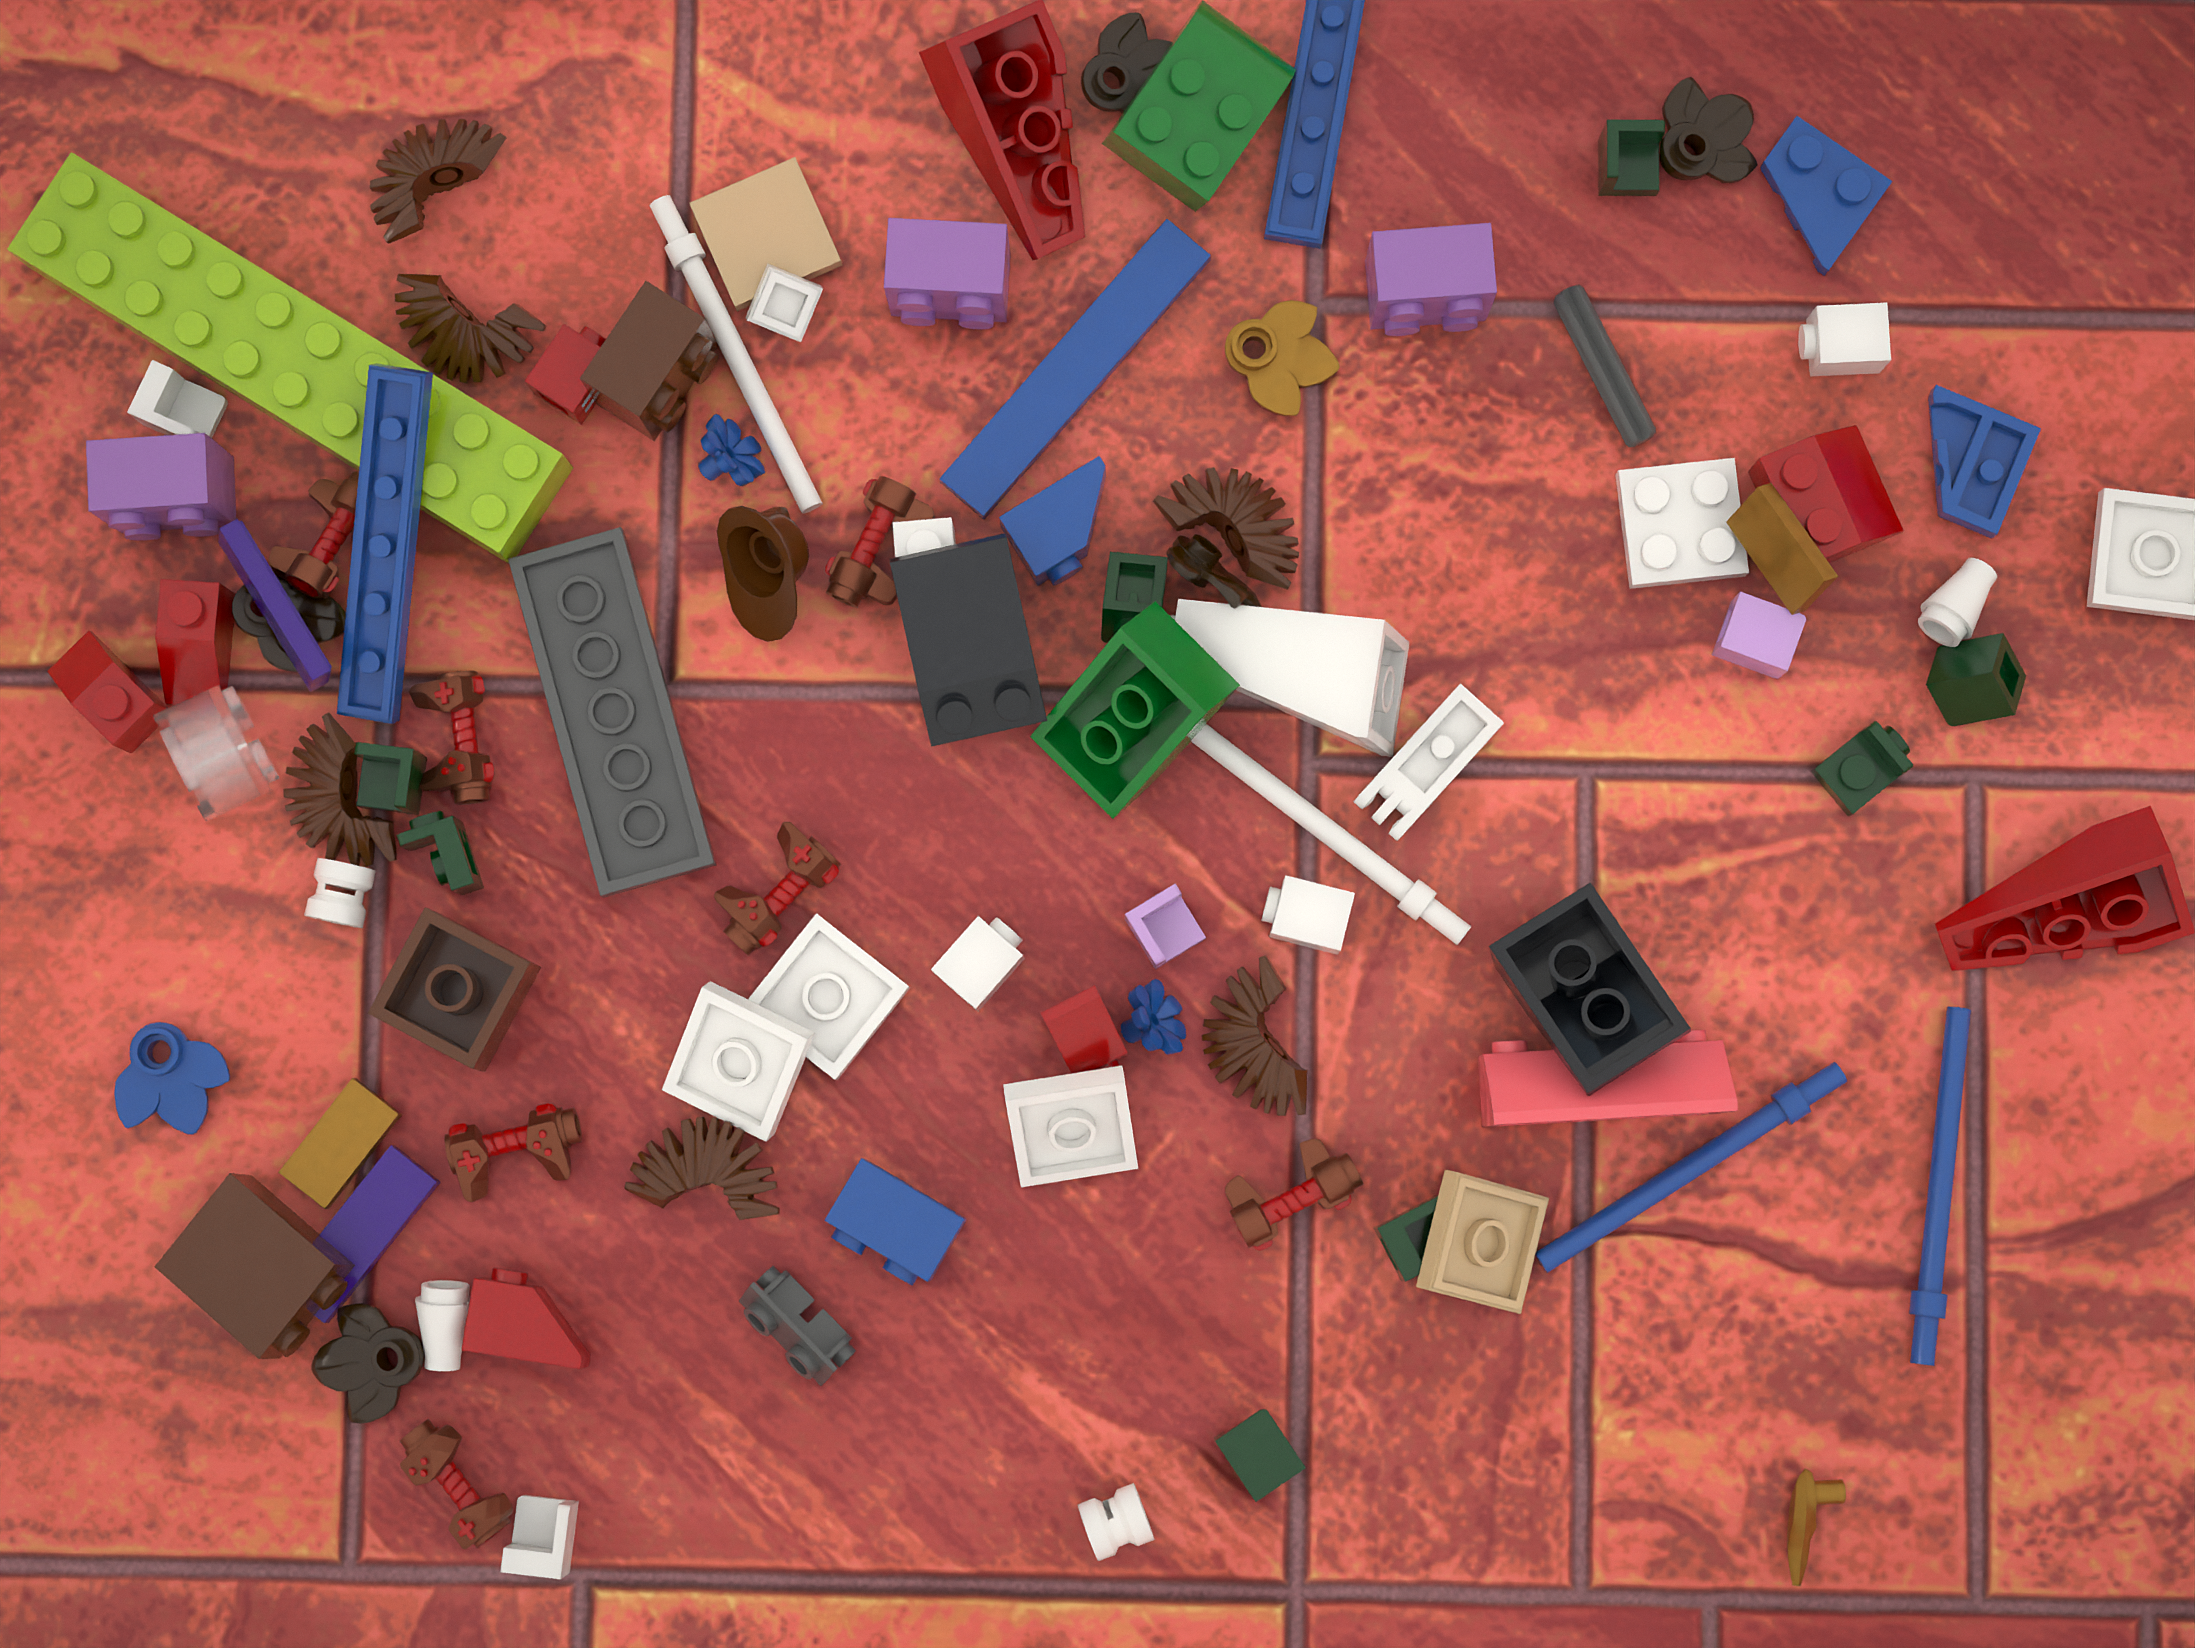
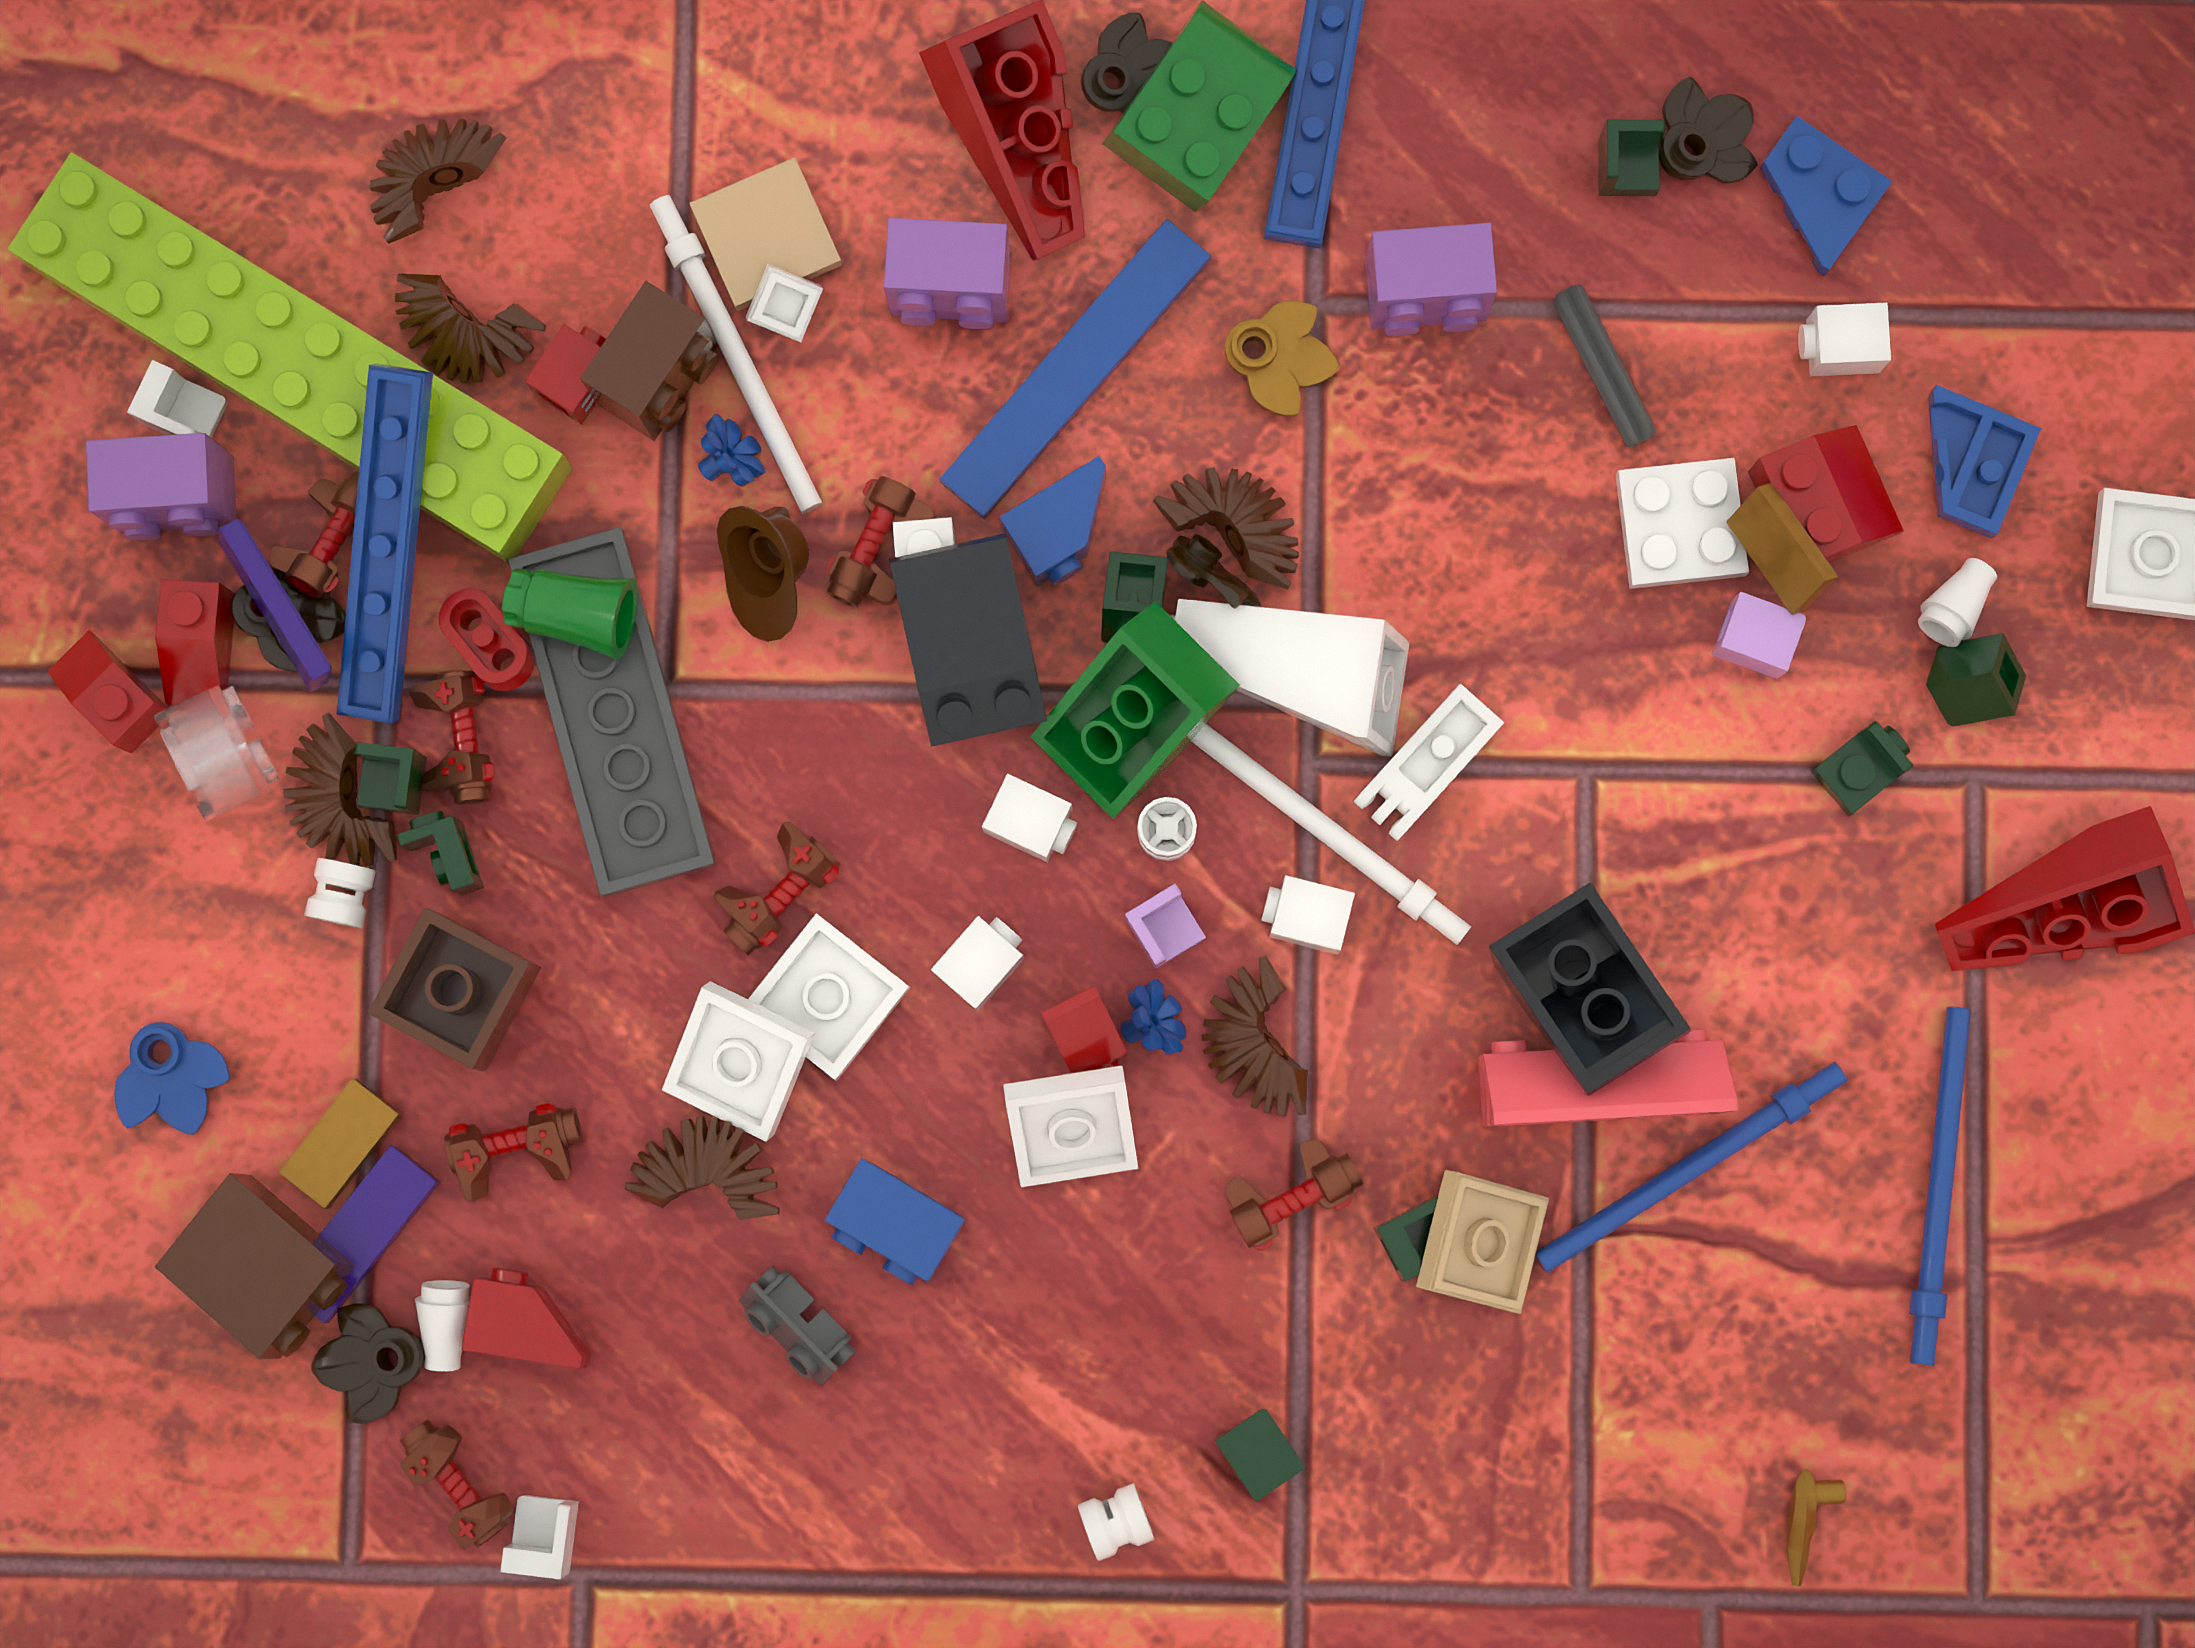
(489, 642): none -> red plate
(573, 608): none -> green plant
(1030, 819): none -> white brick
(1166, 820): none -> white wheel

